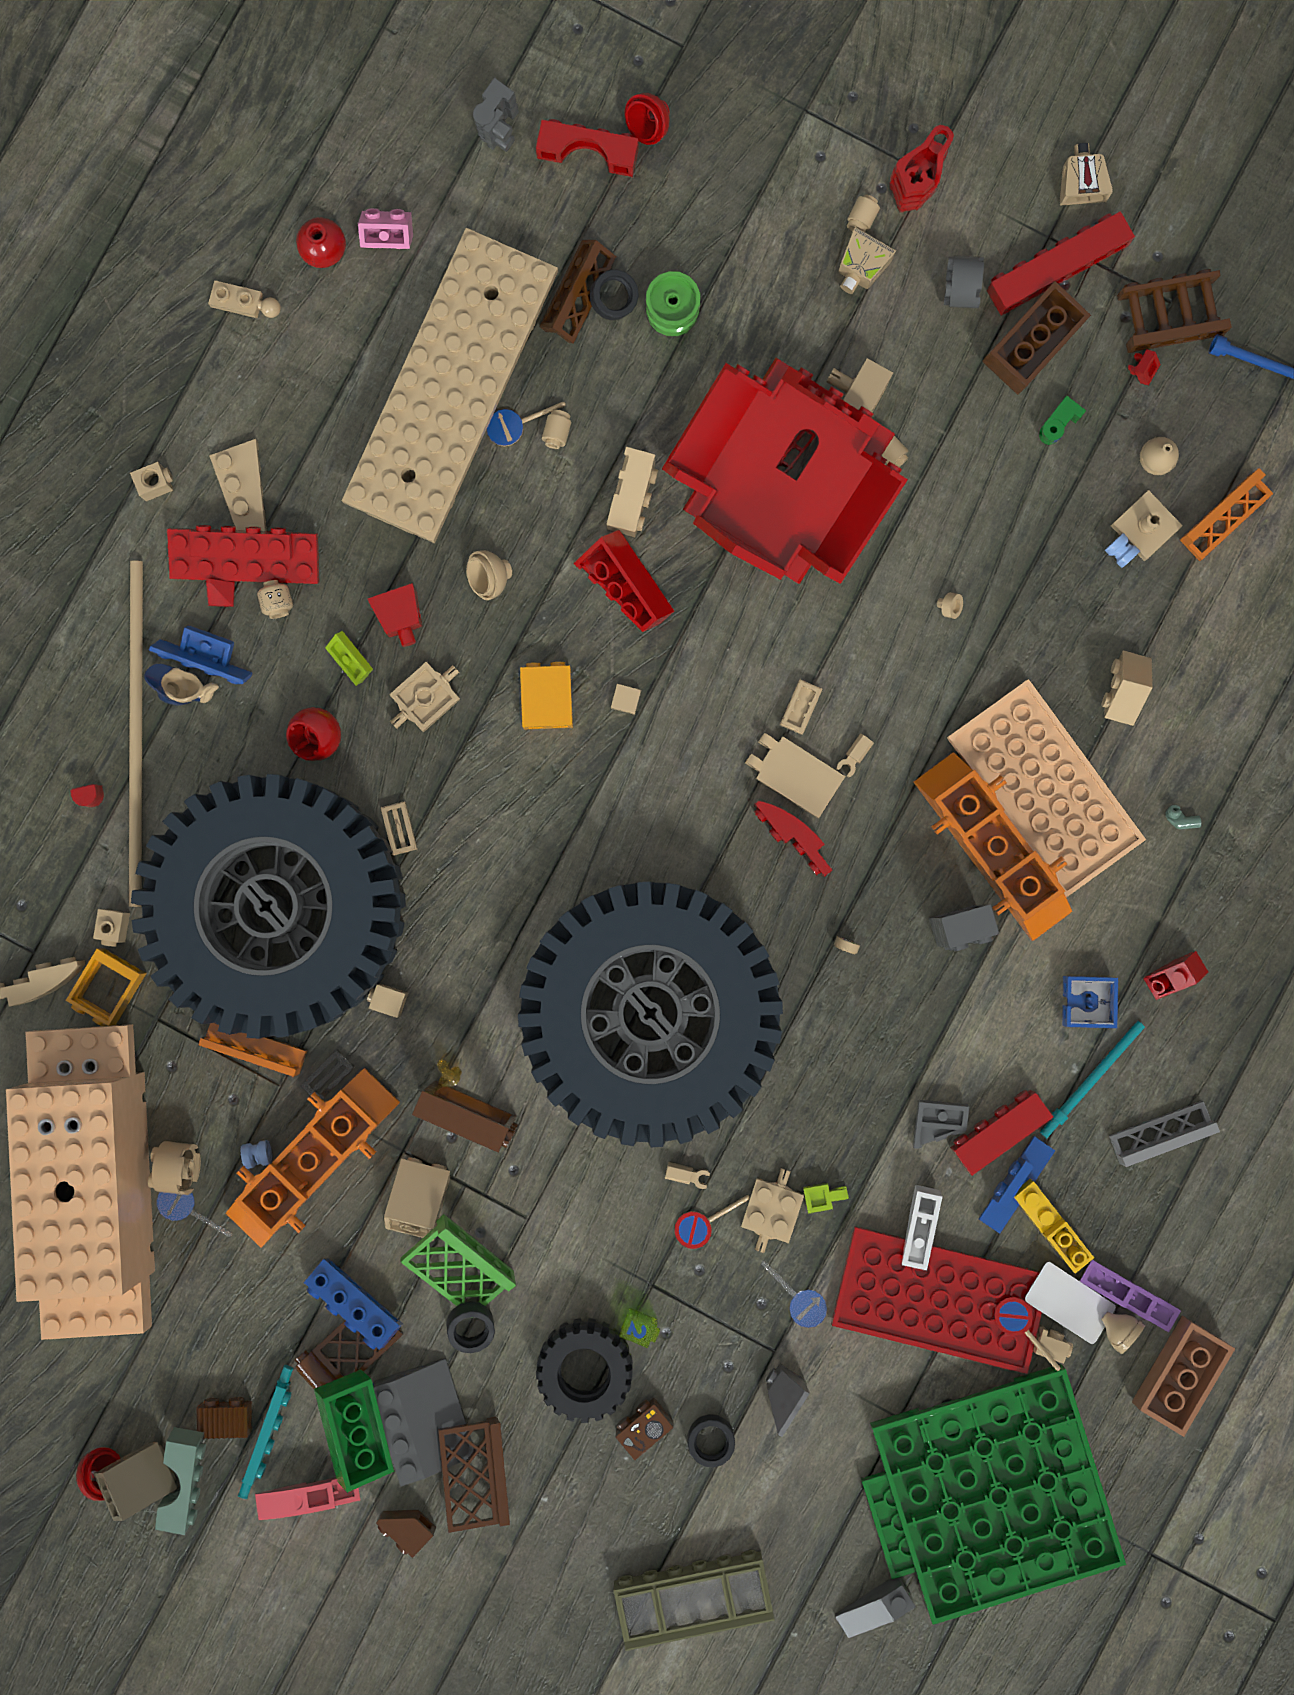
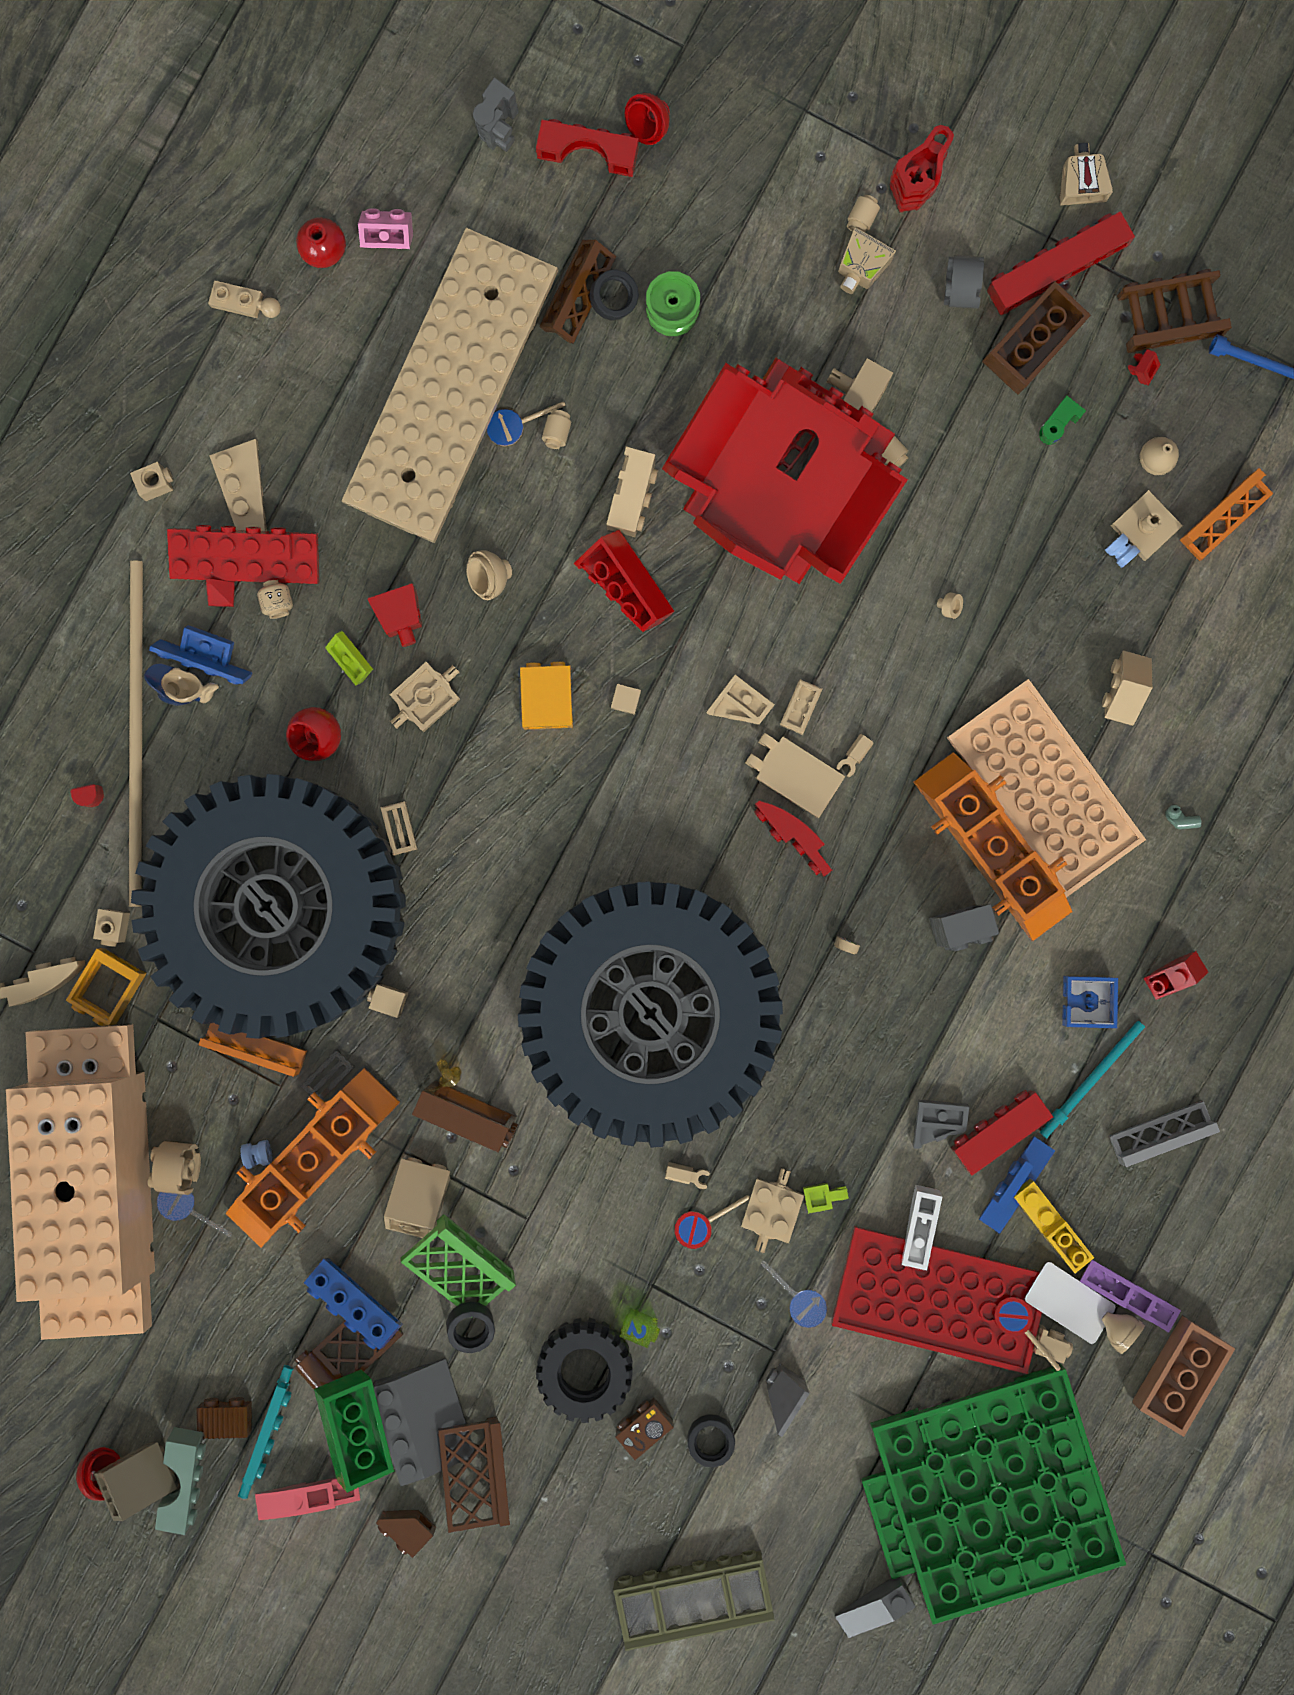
(741, 703): none -> tan wing

